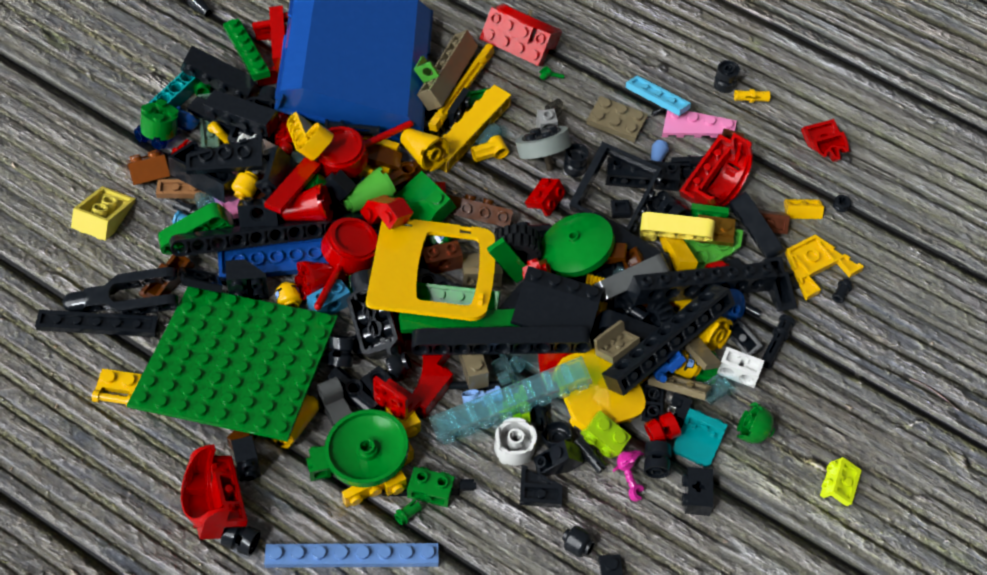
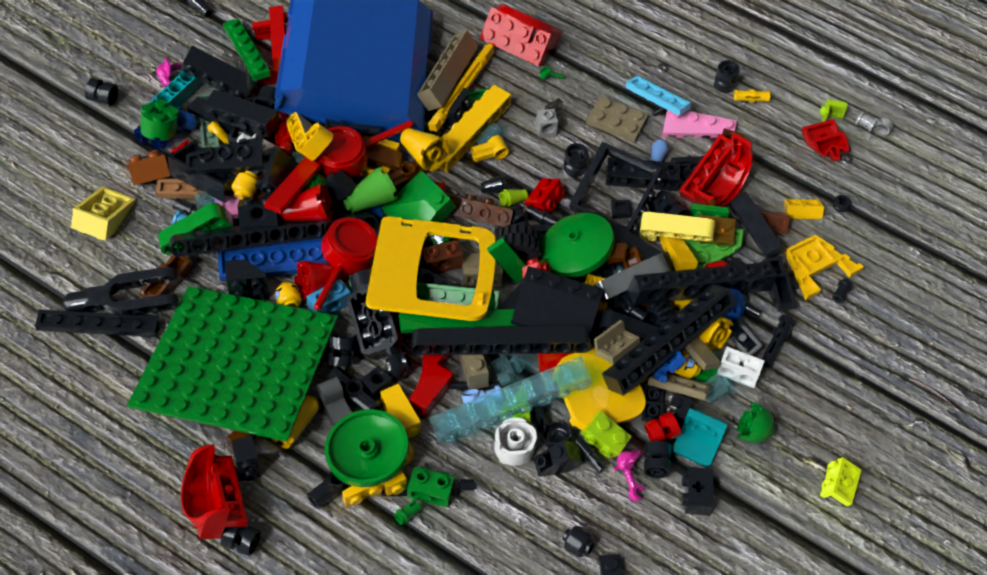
(103, 91): none -> black wheel
(115, 382): yellow plate -> none
(165, 70): none -> dark pink piece
(197, 88): green plate -> none
(200, 279): black plate -> none
(317, 463): green brick -> none
(326, 491): none -> black piece
(351, 555): medium blue plate -> none
(391, 210): red brick -> none
(395, 398): red bracket -> none
(423, 69): bright green bracket -> none
(494, 185): none -> black cone
(511, 197): none -> lime cone
(518, 214): none -> black wheel
(539, 490): black wing -> none
(542, 217): none -> black pin
(543, 143): light grey wheel -> none
(833, 109): none -> lime bracket
(874, 123): none -> light grey connector

